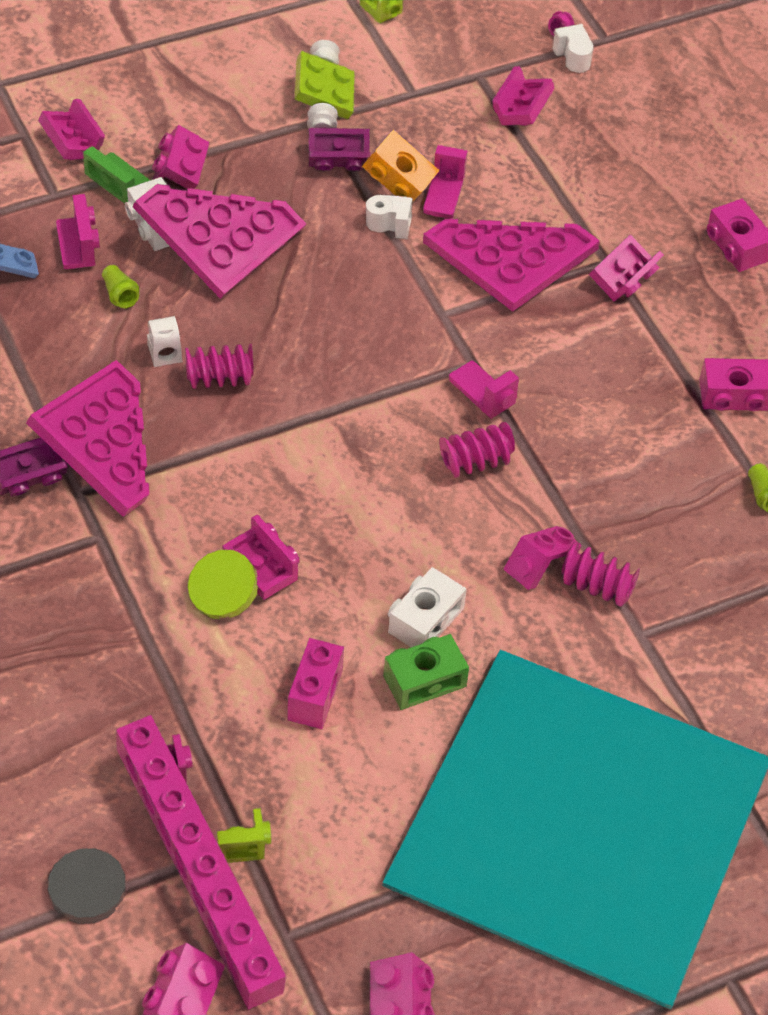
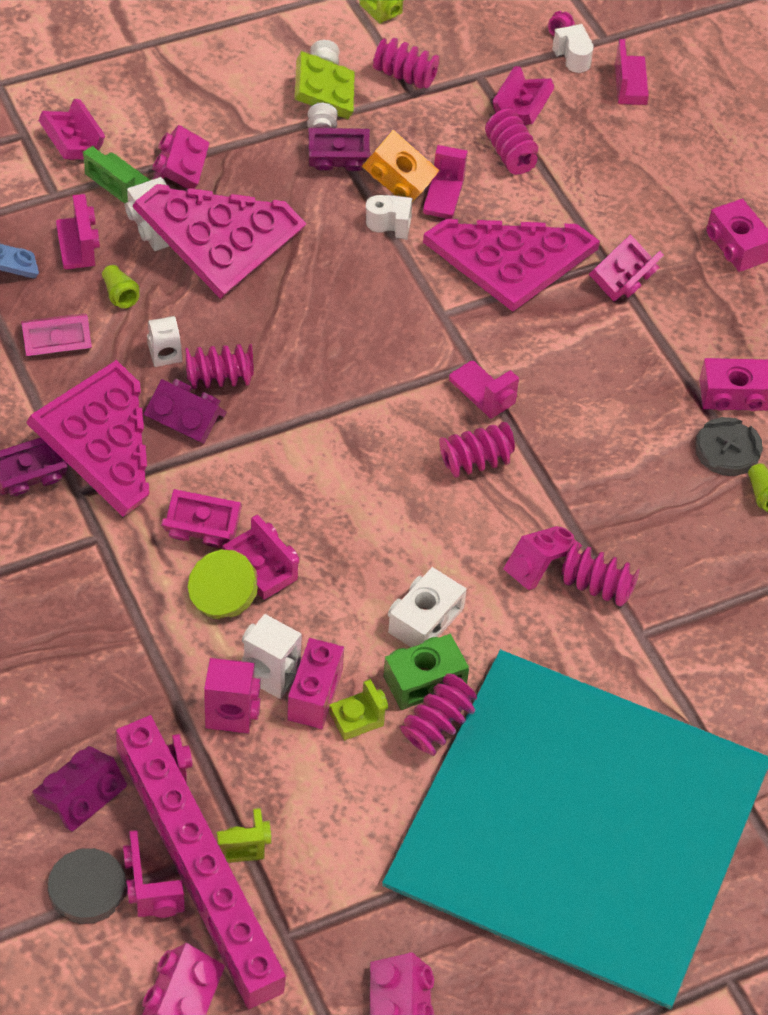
(56, 334): none -> dark pink panel
(81, 787): none -> magenta bracket
(152, 899): none -> dark pink bracket
(184, 411): none -> magenta bracket
(202, 517): none -> dark pink bracket
(231, 695): none -> dark pink brick
(275, 654): none -> white brick
(360, 712): none -> lime bracket
(405, 64): none -> dark pink piece
(438, 713): none -> dark pink piece
(512, 141): none -> dark pink piece
(630, 77): none -> dark pink panel
(728, 446): none -> dark grey tile

